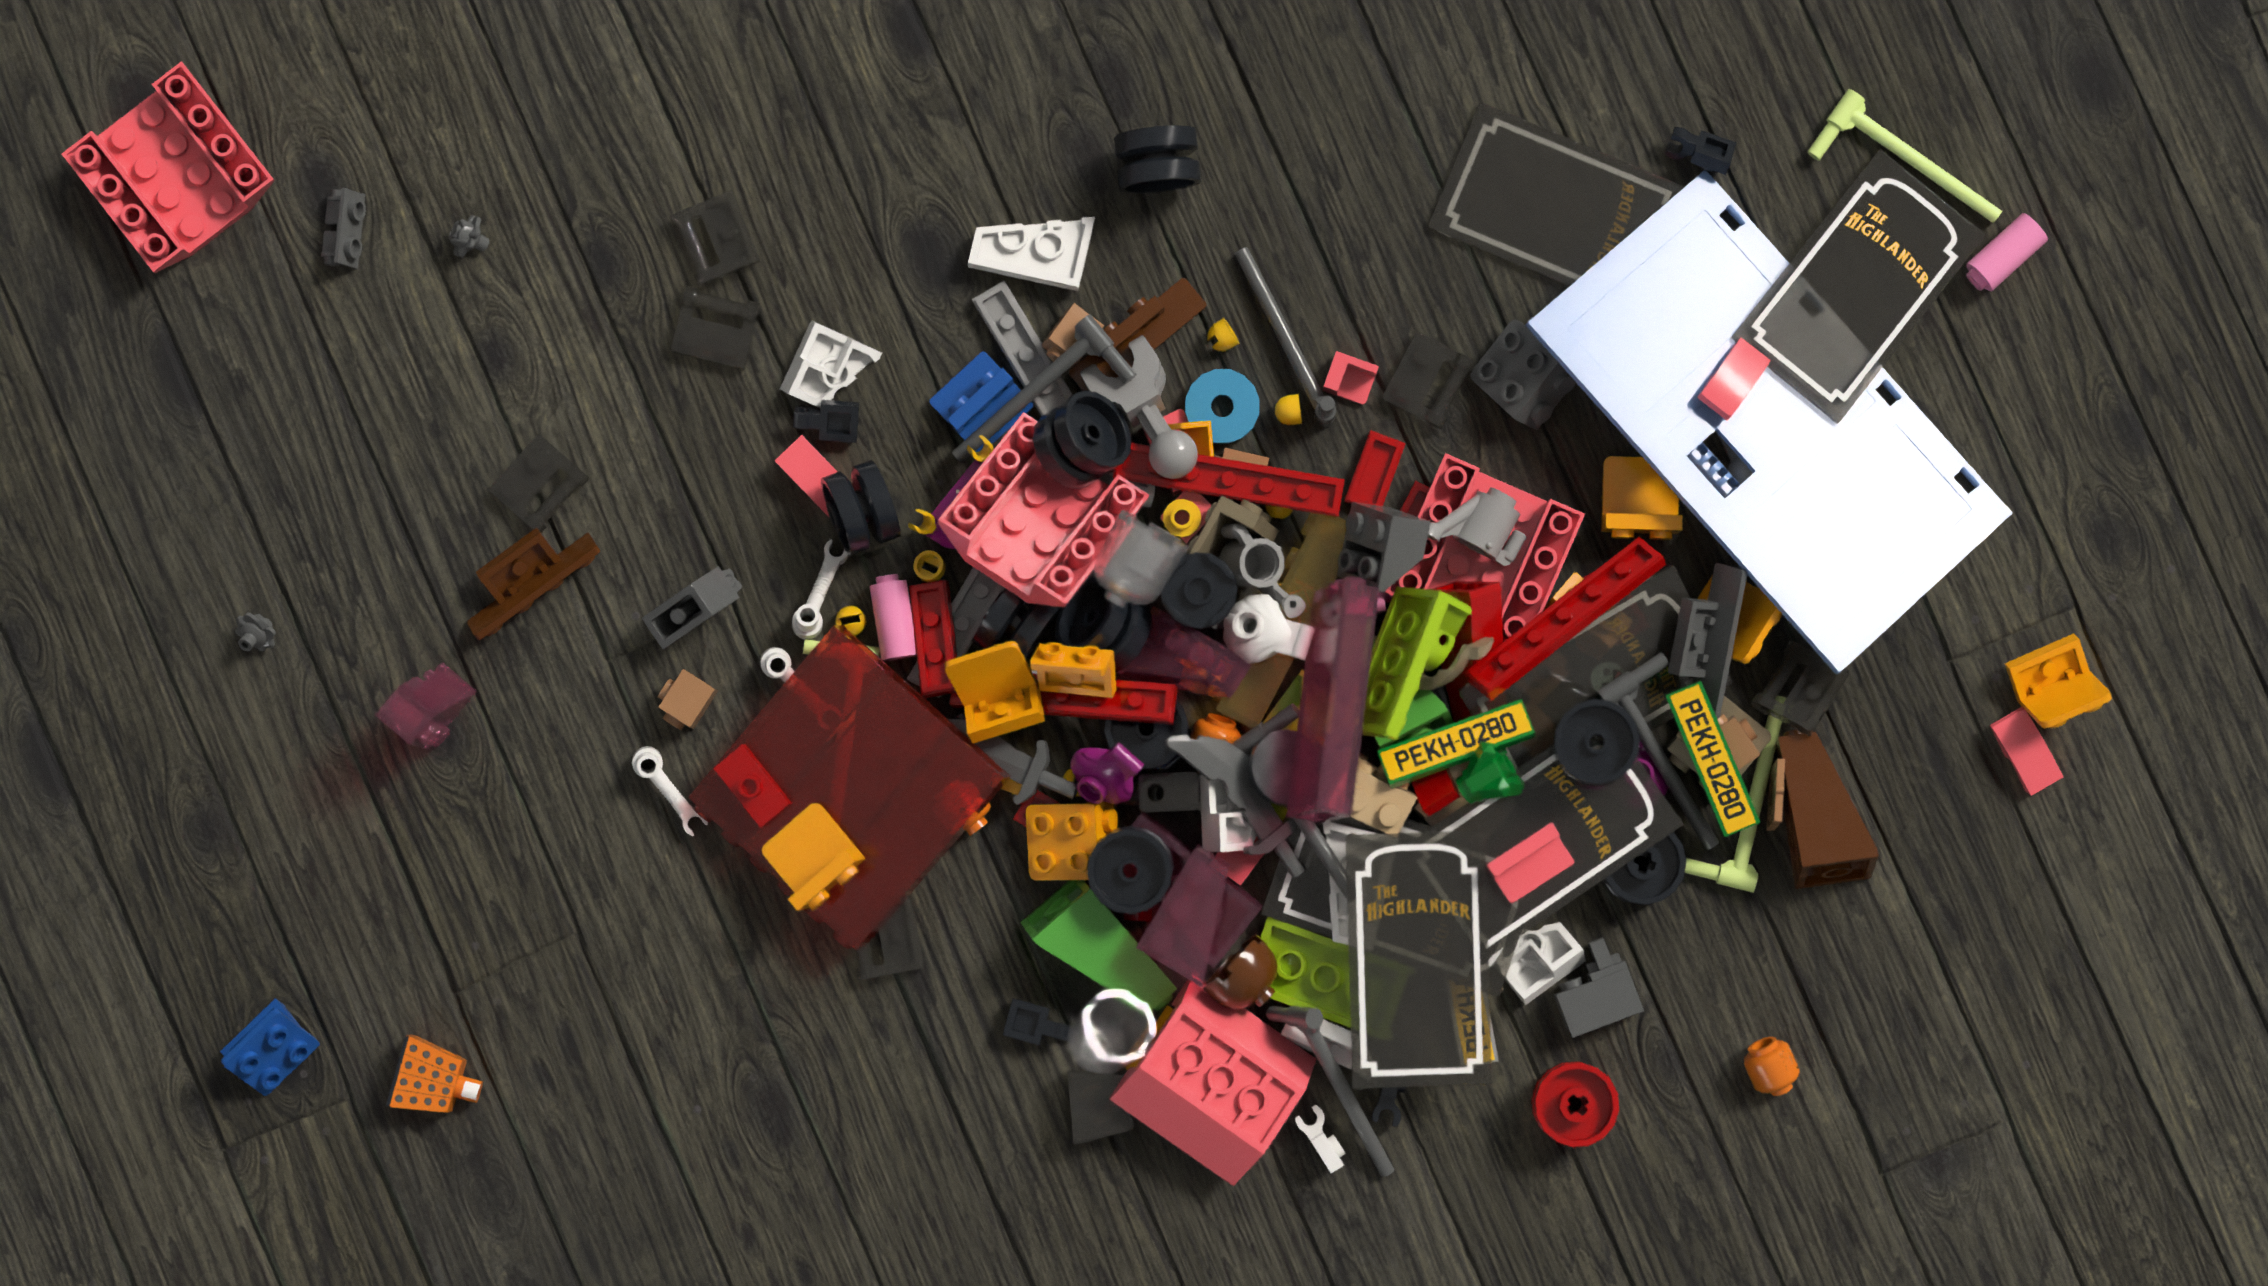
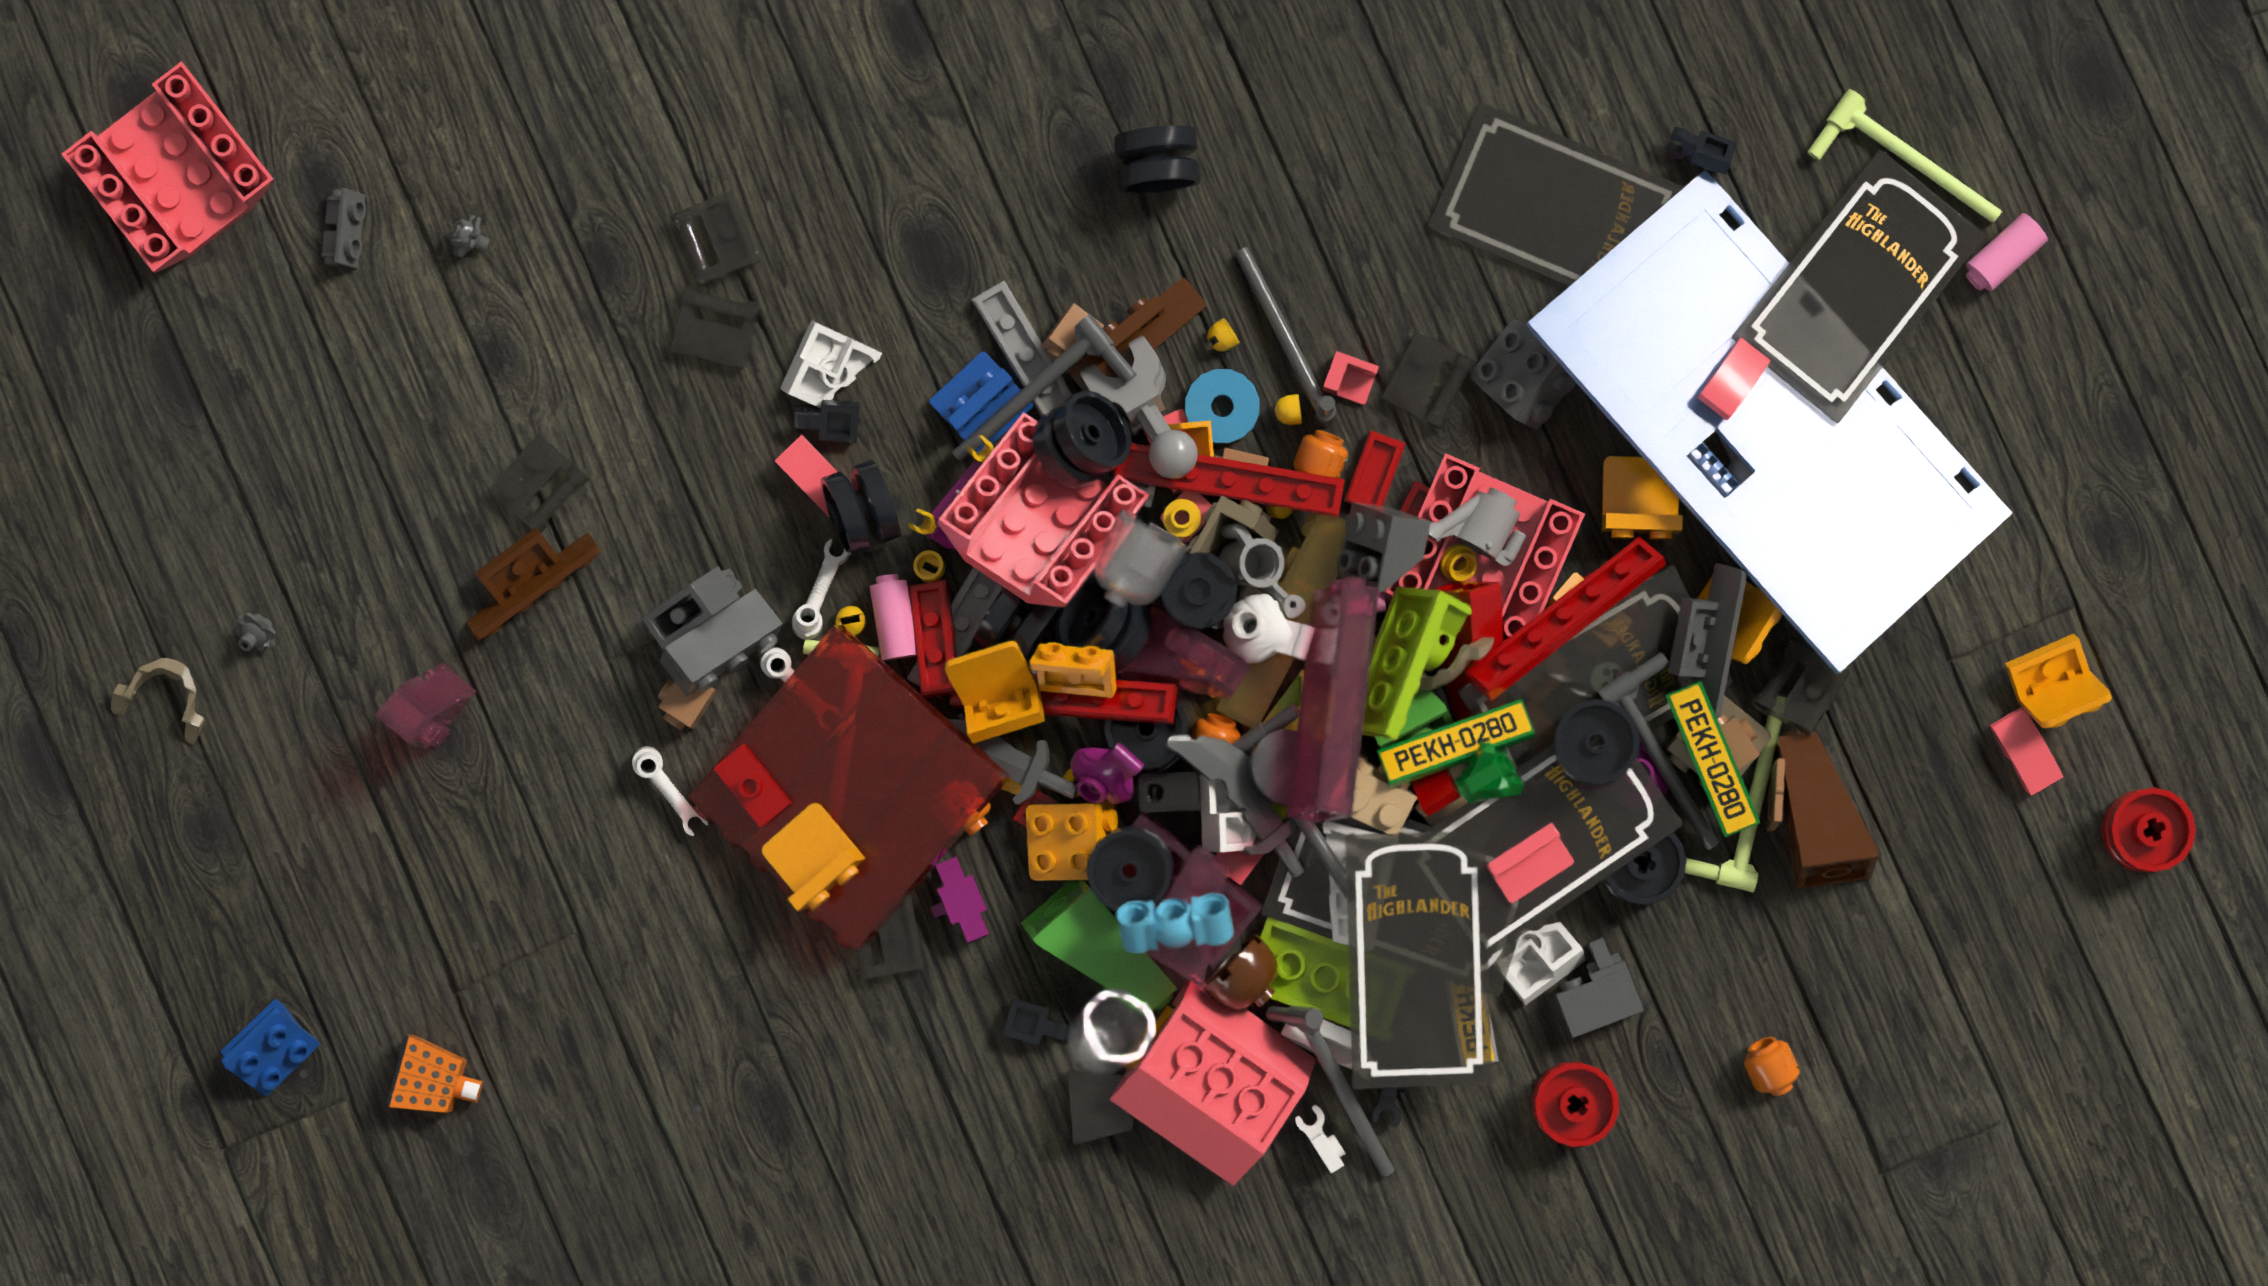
(175, 670): none -> dark tan helmet
(721, 643): none -> brick
(960, 900): none -> magenta piece
(1037, 252): white wing -> none
(1175, 923): none -> medium azure piece
(1321, 454): none -> orange head
(1465, 568): none -> yellow plate
(2170, 824): none -> red wheel

